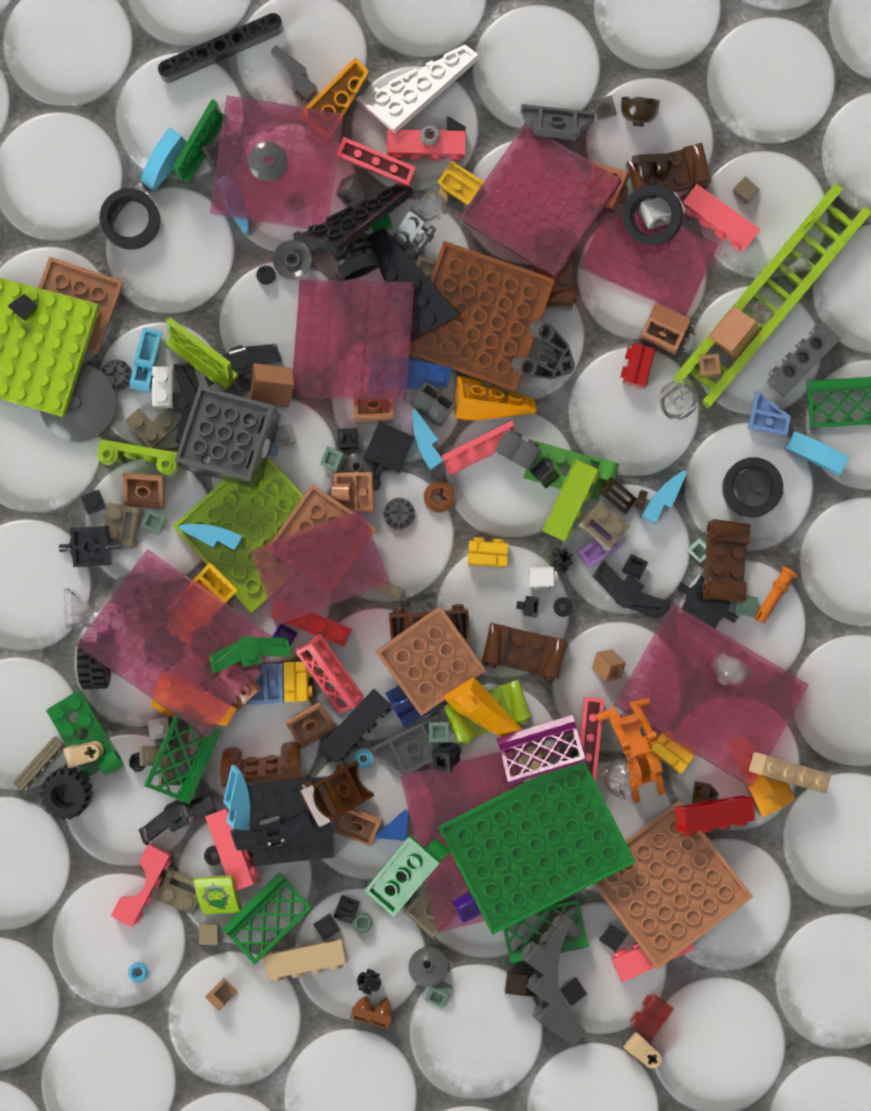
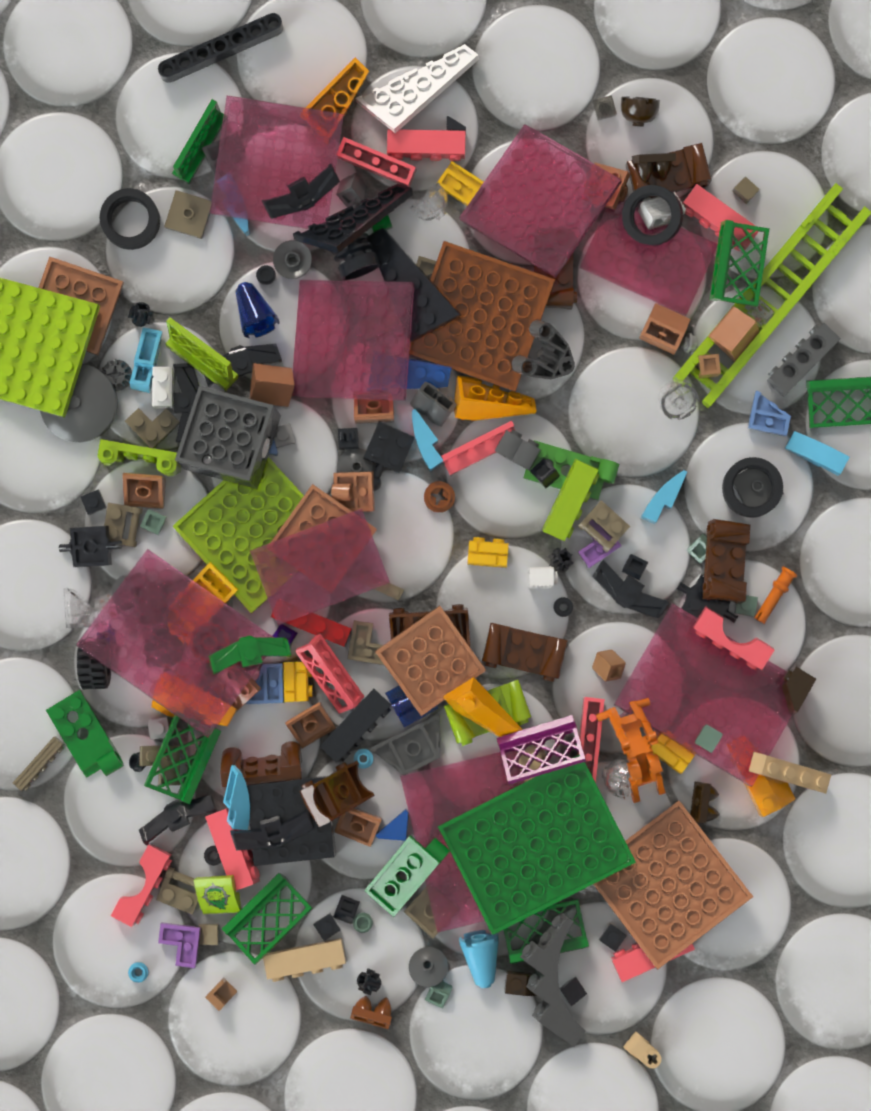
(23, 307): black slope -> none
(55, 804): black tyre -> none
(80, 753): tan piece -> none
(140, 314): none -> black gear
(162, 159): medium azure slope -> none
(185, 938): none -> medium lavender plate
(188, 214): none -> dark tan plate
(213, 535): medium azure slope -> none
(254, 312): none -> clear blue cone
(271, 171): dark grey dish -> none
(302, 87): dark grey slope -> none
(302, 194): none -> black plate
(333, 459): sand green plate -> none
(360, 646): none -> dark tan plate
(392, 519): dark grey gear -> none
(408, 231): dark grey plate -> none
(430, 129): light grey plate -> none
(438, 731): sand green plate -> none
(451, 756): black brick -> none
(466, 907): dark purple slope -> none
(481, 956): none -> medium azure cone
(530, 606): black tile -> none
(557, 121): dark grey wing -> none
(608, 488): dark brown tile -> none
(638, 365): red brick -> none
(641, 499): dark brown tile -> none
(651, 1016): clear red brick -> none
(708, 738): none -> sand green slope
(714, 814): red brick -> none
(723, 257): none -> green fence
(730, 669): clear cylinder -> none
(754, 652): none -> coral arch
(796, 688): none -> dark brown slope
(799, 265): clear slope -> none

